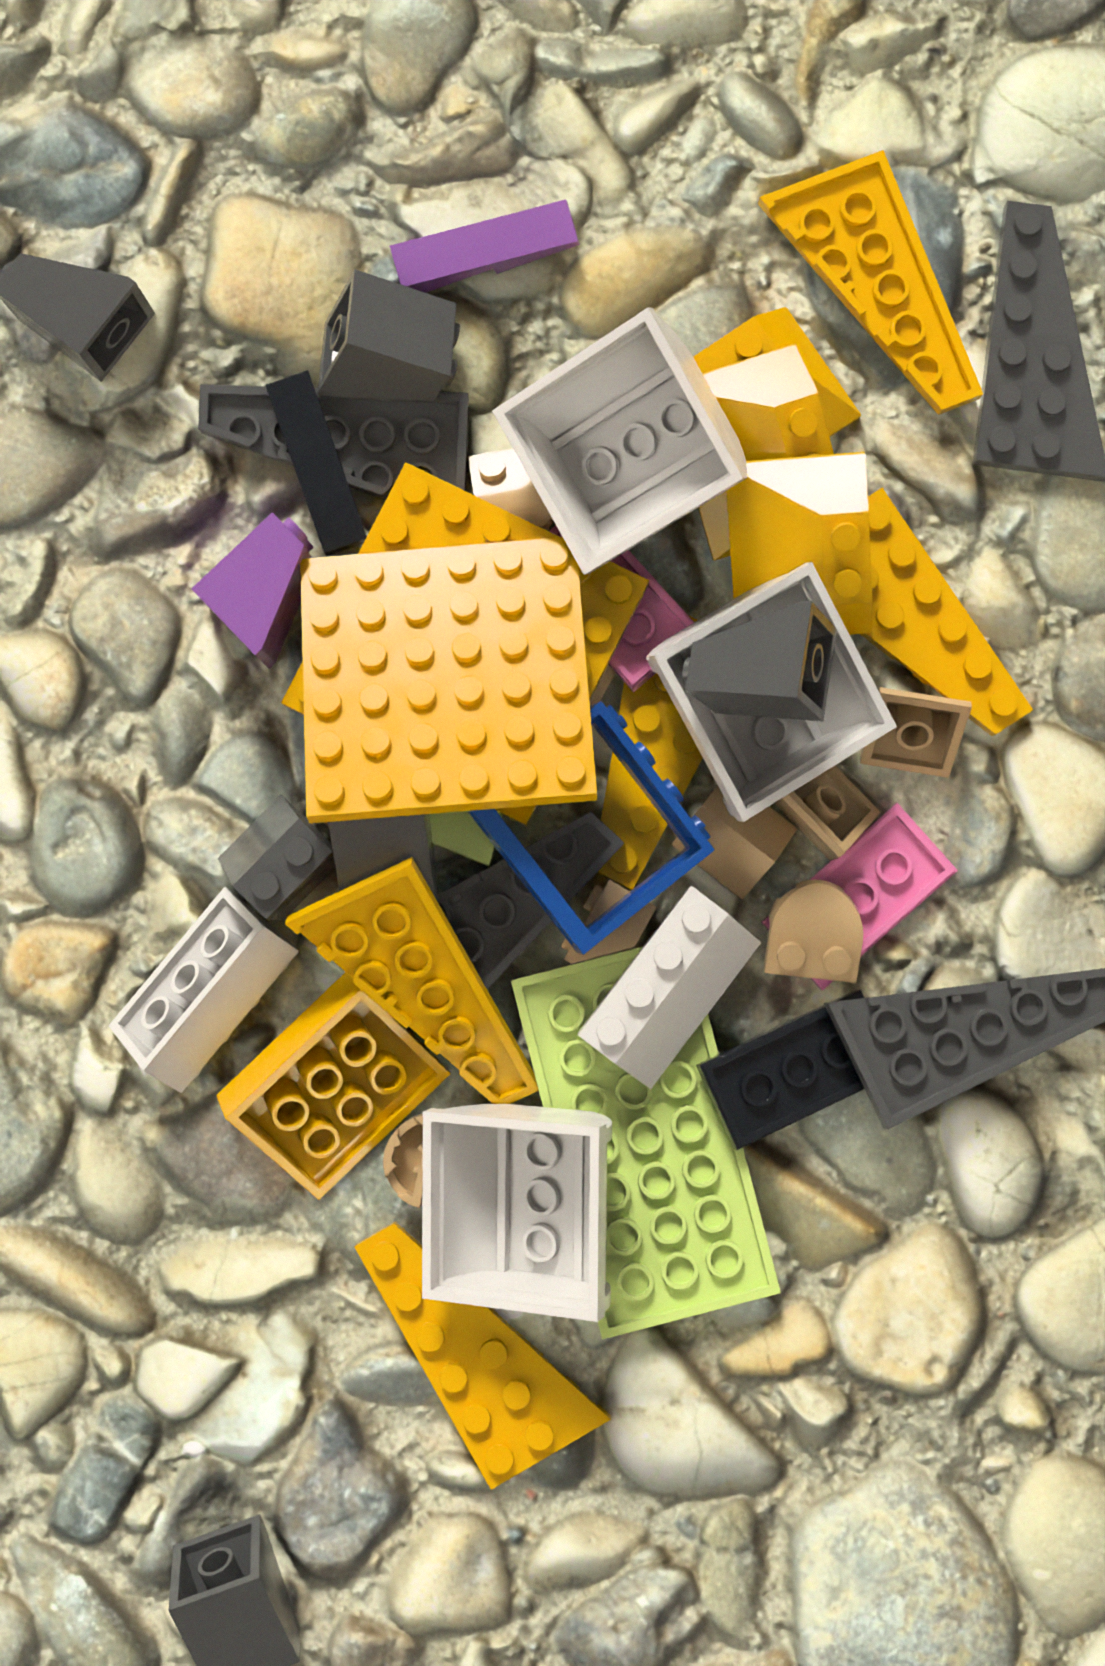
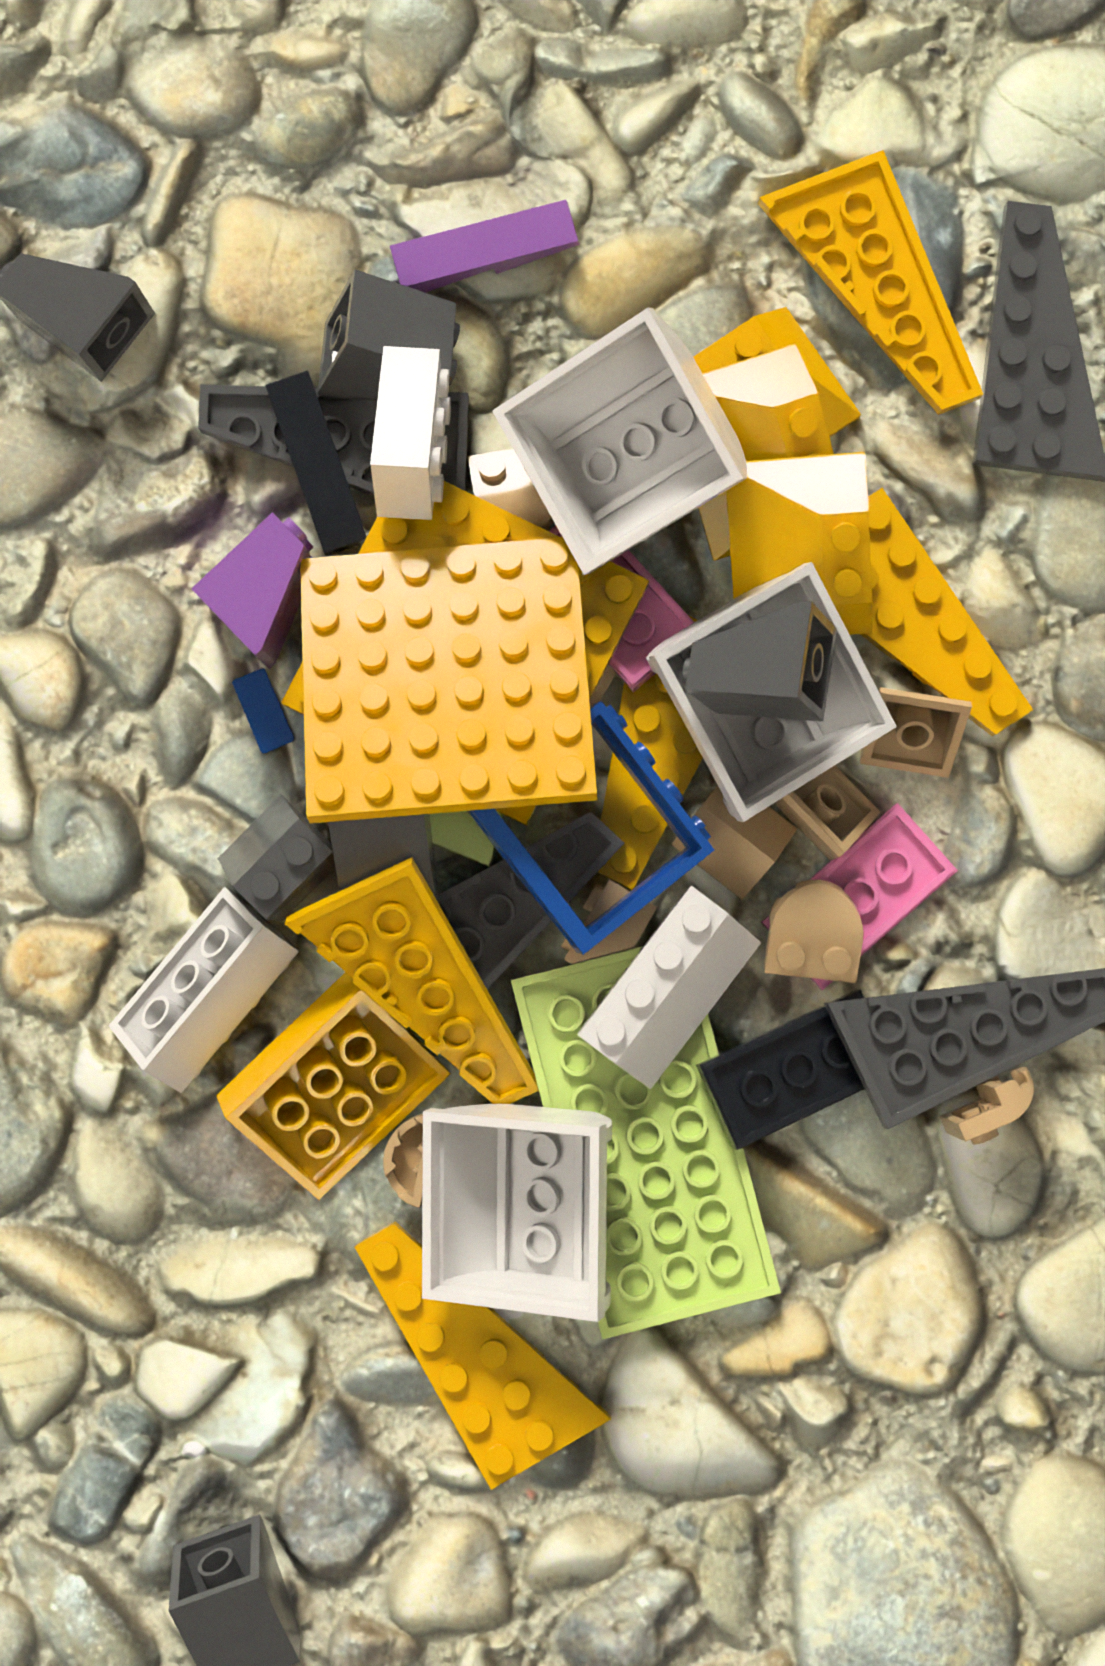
(263, 710): none -> blue sticker
(410, 433): none -> white brick
(998, 1106): none -> tan slope

